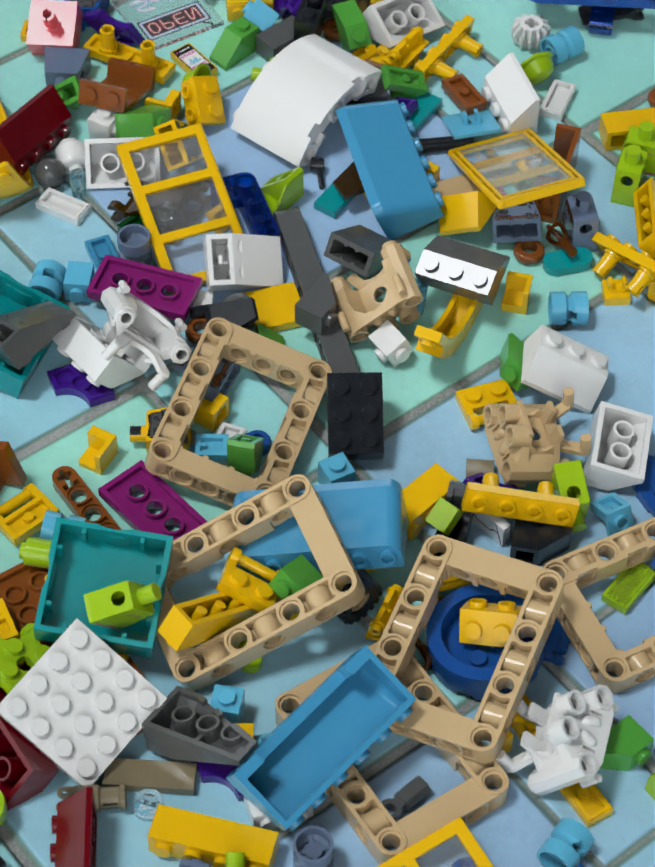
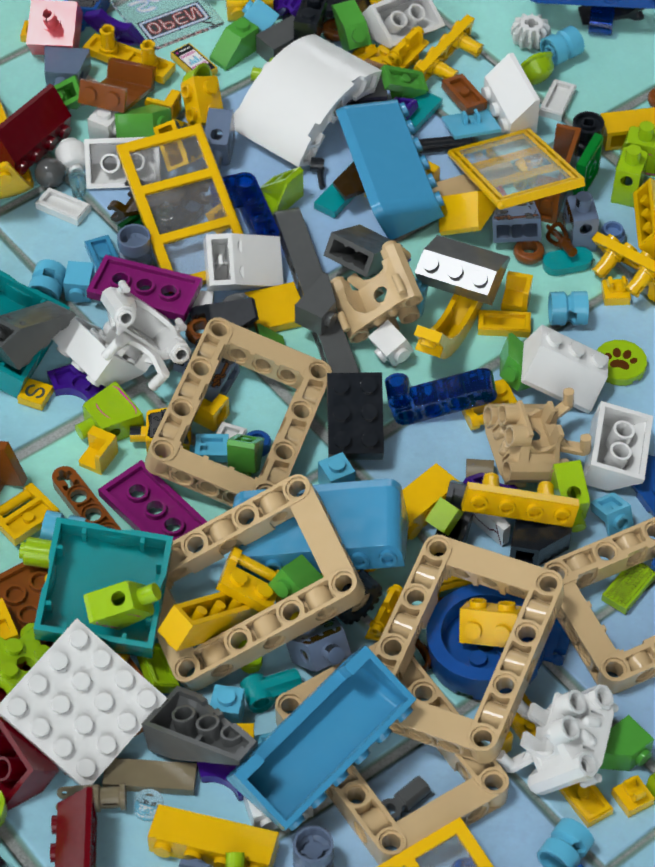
(35, 394): none -> yellow tile
(110, 411): none -> lime torso
(158, 671): none -> lime tile
(220, 144): none -> sand blue torso
(263, 691): none -> teal piece
(321, 646): none -> sand blue torso
(438, 397): none -> clear blue beam
(503, 323): none -> yellow tile
(589, 124): none -> black wheel
(589, 162): none -> green tile
(613, 228): none -> medium blue plate
(625, 363): none -> lime tile
(632, 796): none -> yellow tile

